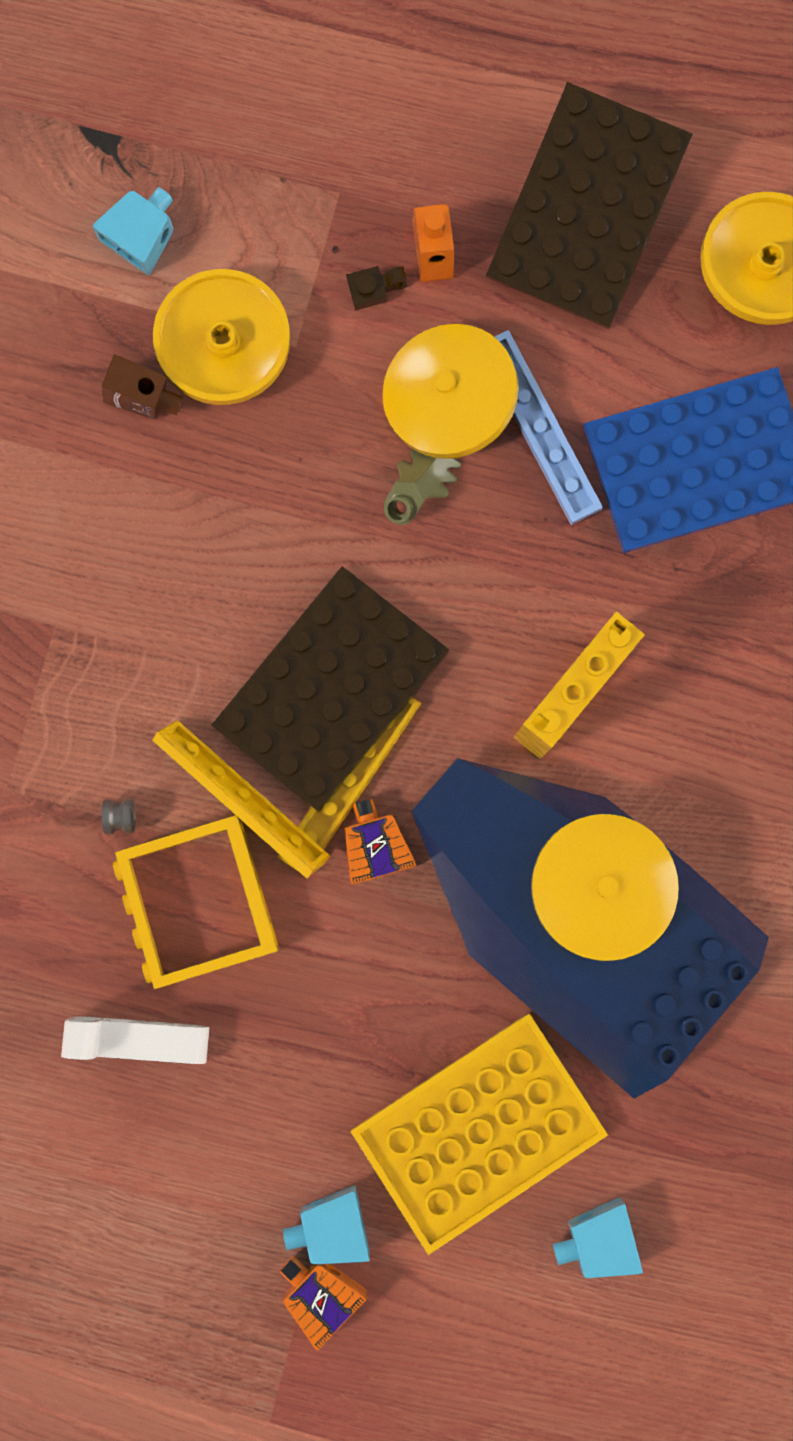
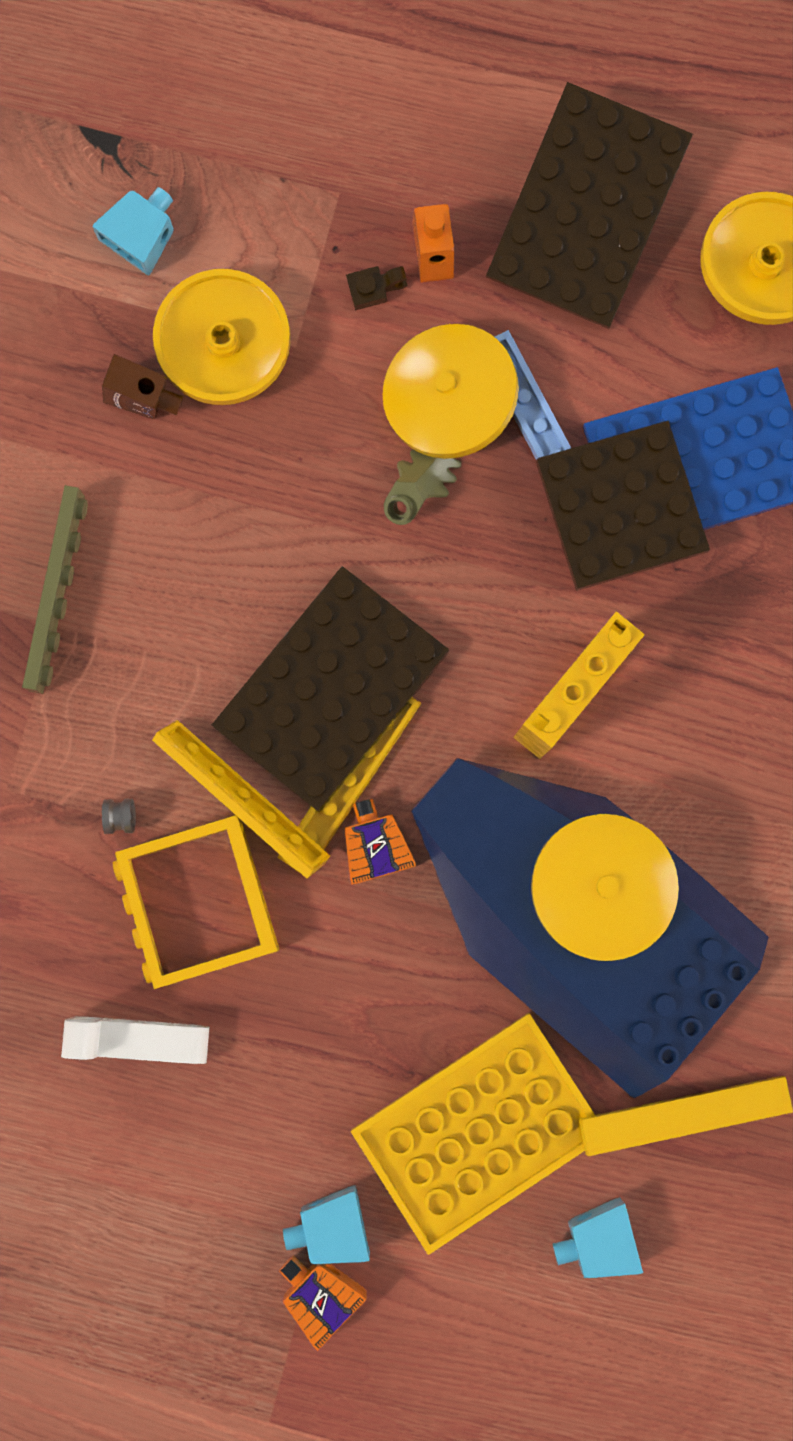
(58, 576): none -> olive plate
(622, 505): none -> dark brown plate
(685, 1115): none -> yellow tile

